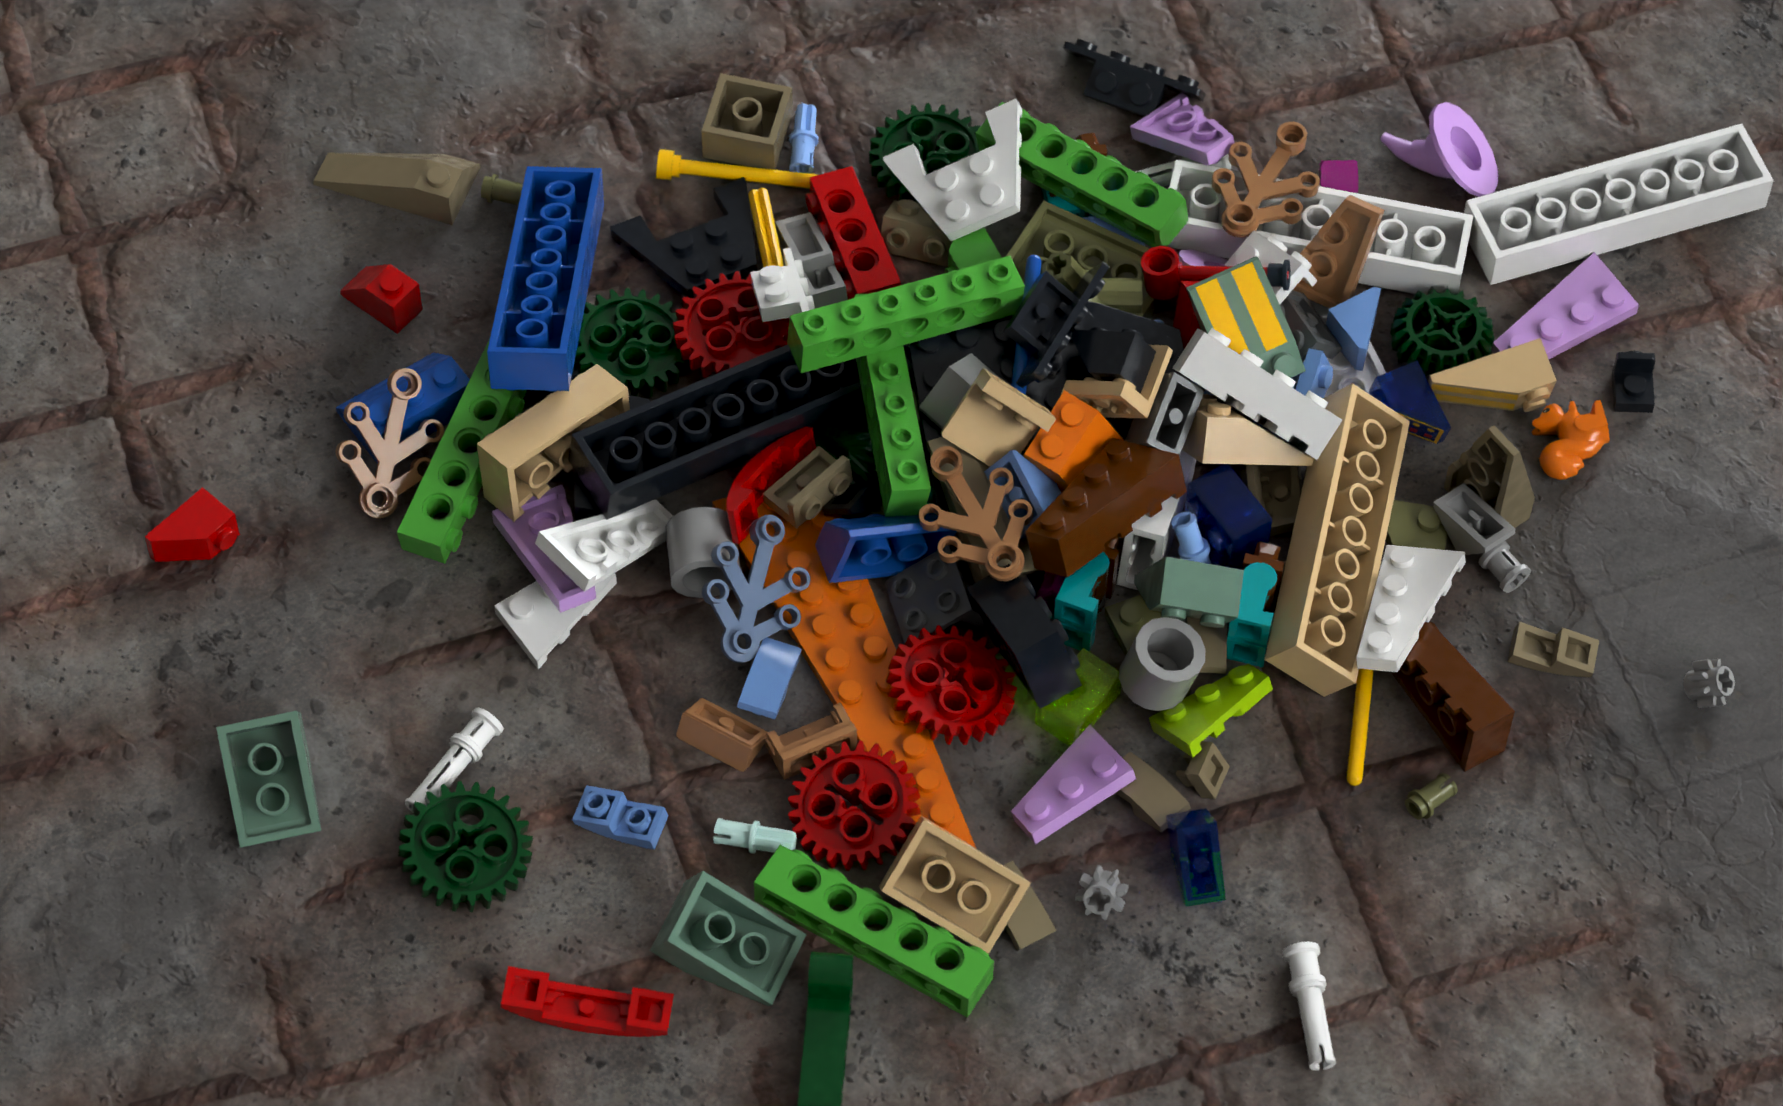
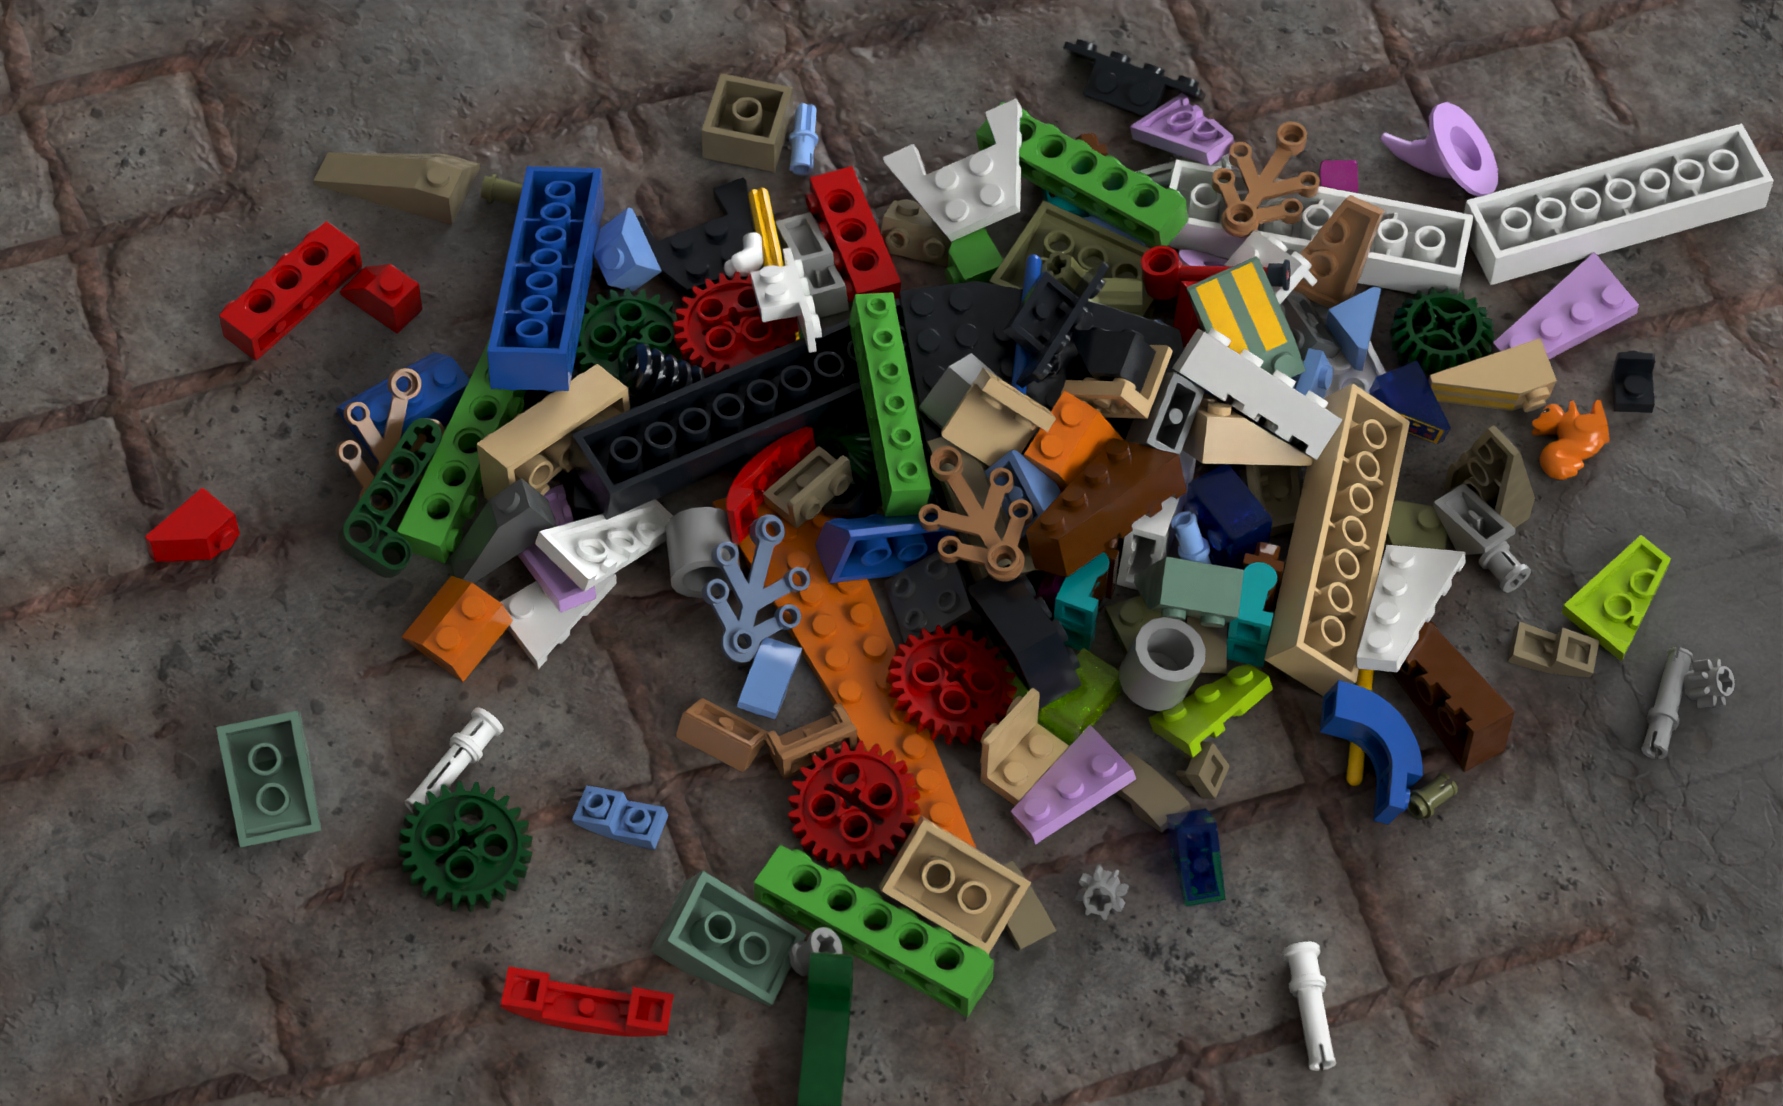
(310, 271): none -> red brick
(393, 490): none -> dark green beam
(458, 627): none -> orange slope
(502, 531): none -> dark grey slope
(625, 253): none -> medium blue slope
(656, 371): none -> black piece
(673, 165): yellow piece -> none
(748, 259): none -> white arm
(753, 836): light aqua axle -> none
(820, 940): none -> light grey bush
(905, 314): bright green brick -> none
(923, 131): dark green gear -> none
(1018, 750): none -> tan bracket
(1383, 735): none -> blue arch
(1619, 596): none -> lime wing
(1664, 715): none -> light grey pin

